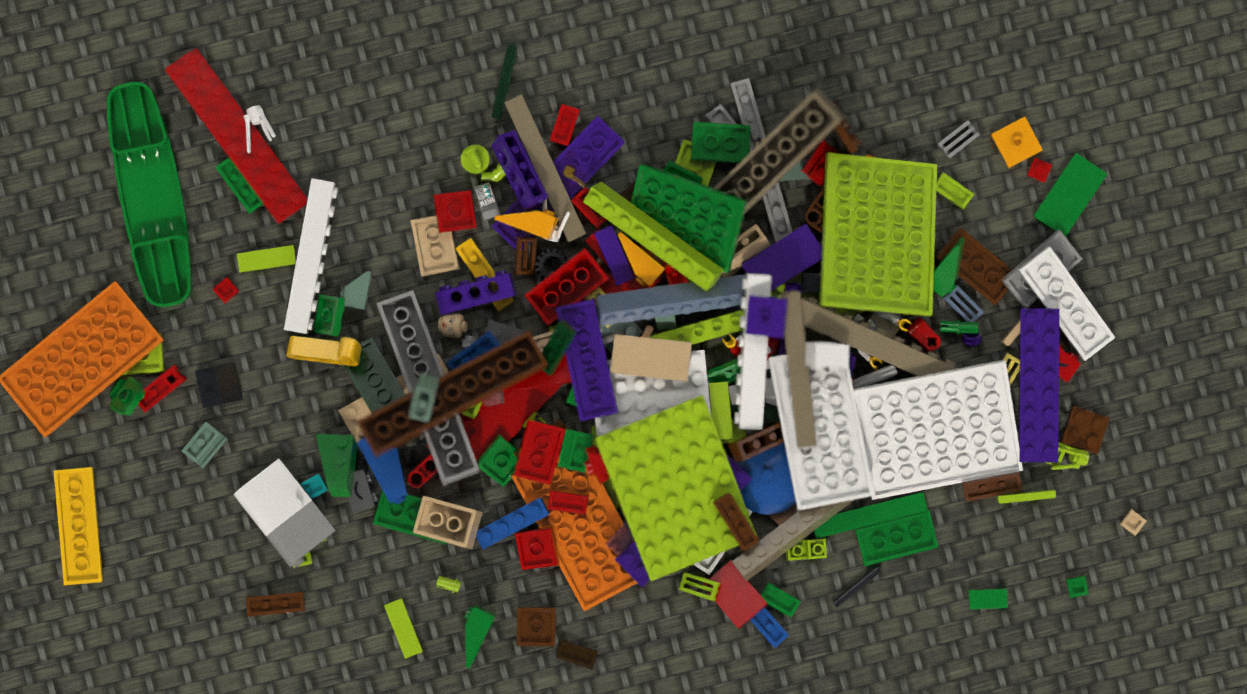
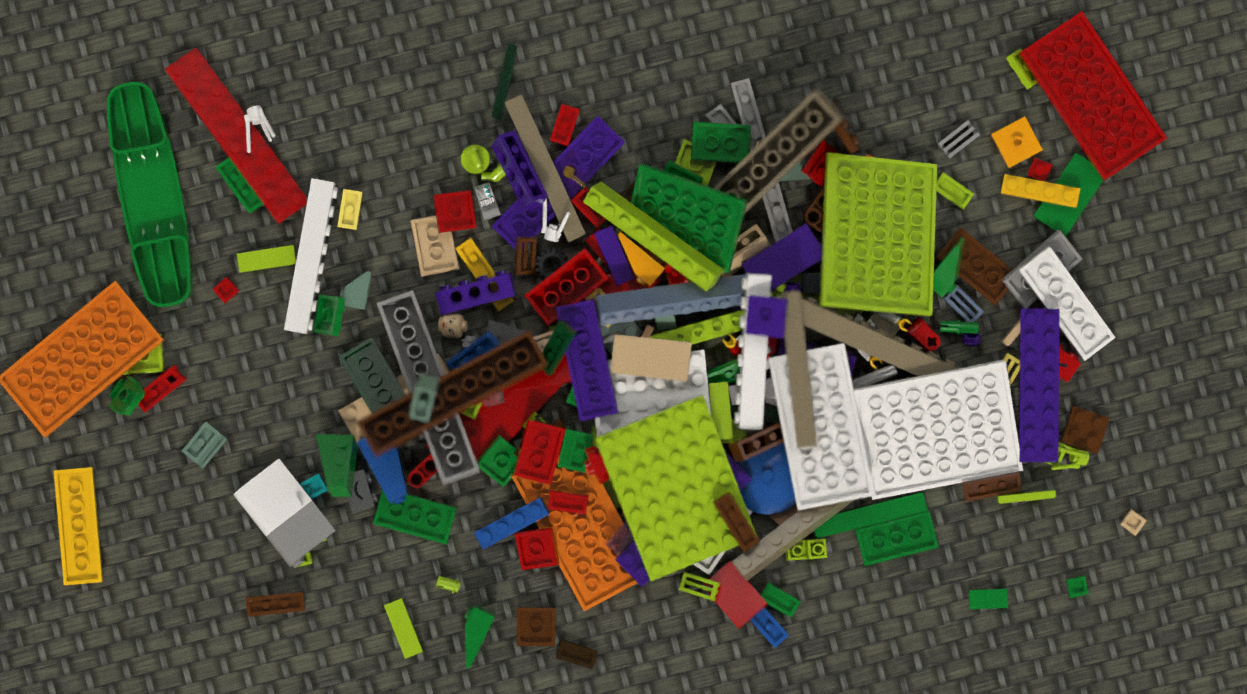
(219, 385): black slope -> none
(326, 351): yellow beam -> none
(350, 209): none -> light yellow plate
(447, 522): tan slope -> none
(535, 222): light orange slope -> none
(826, 355): white brick -> none
(856, 586): black bar -> none
(1021, 69): none -> lime plate
(1040, 191): none -> yellow plate
(1092, 96): none -> red plate

